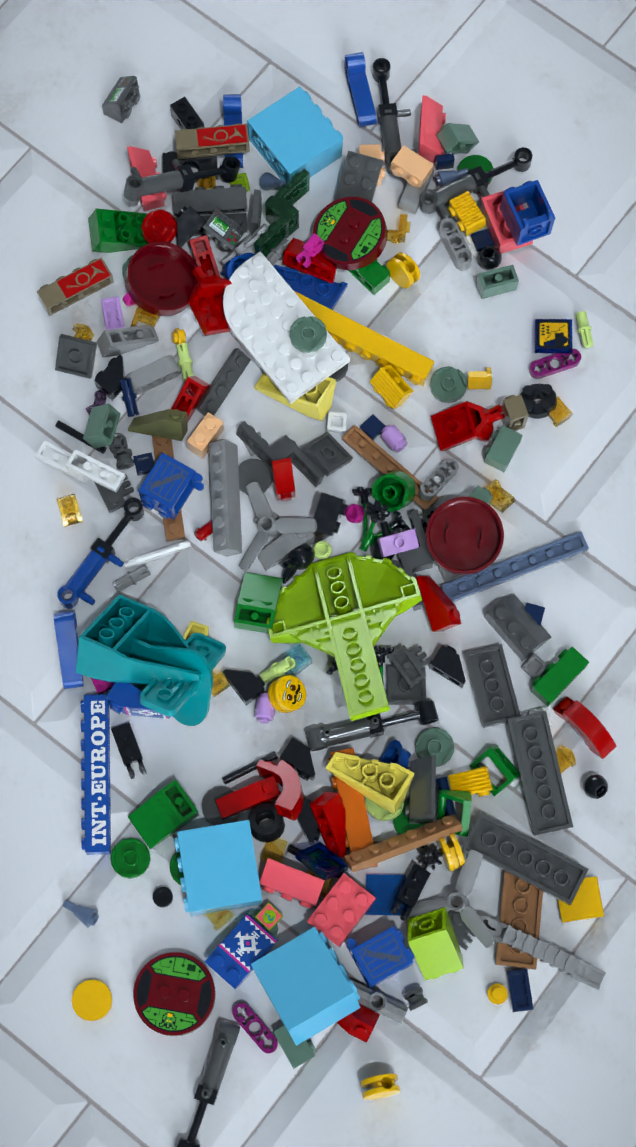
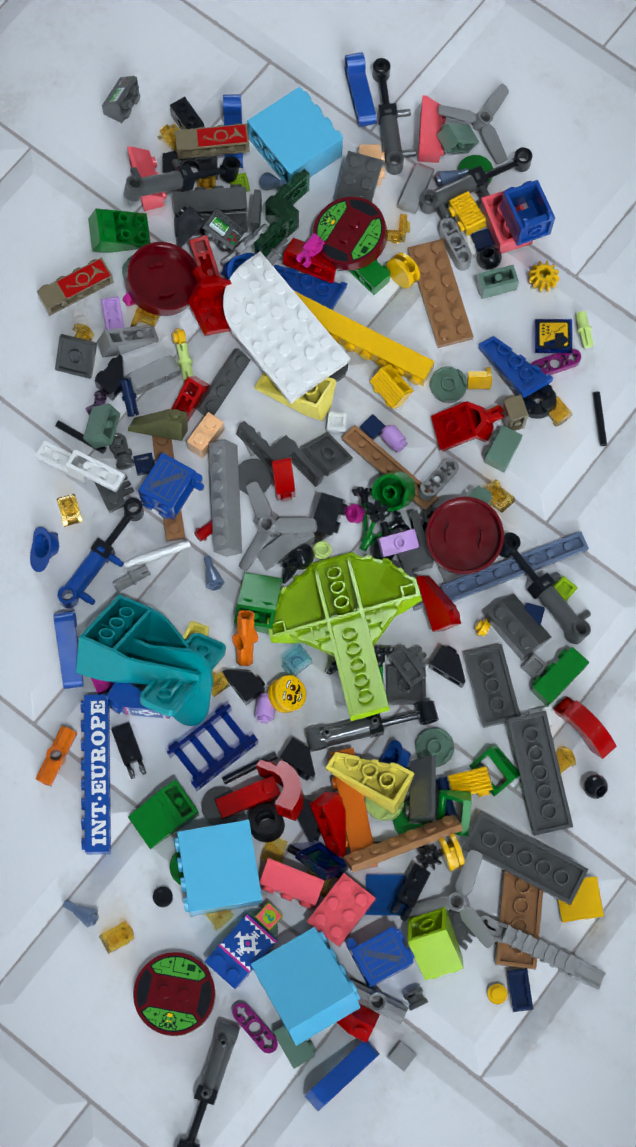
(44, 547): none -> blue piece
(51, 767): none -> orange piece
(92, 1000): yellow tile -> none
(117, 937): none -> clear yellow bracket
(130, 858): green tile -> none
(159, 226): red tile -> none
(167, 133): none -> clear yellow bracket
(213, 578): none -> sand blue cone
(230, 754): none -> clear blue fence
(245, 638): none -> orange piece
(277, 669): yellowish green pin -> none
(308, 334): sand green tile -> none
(341, 1075): none -> blue beam
(380, 1085): yellow head -> none
(402, 1056): none -> light grey tile
(411, 167): light nougat brick -> none
(441, 294): none -> medium nougat plate
(444, 161): dark blue tile -> none
(482, 120): none -> light grey piece
(482, 627): none -> yellow plate
(514, 368): none -> blue wing
(540, 270): none -> yellow gear
(542, 587): none -> dark grey piece
(565, 588): none -> lime tile
(599, 418): none -> black piece

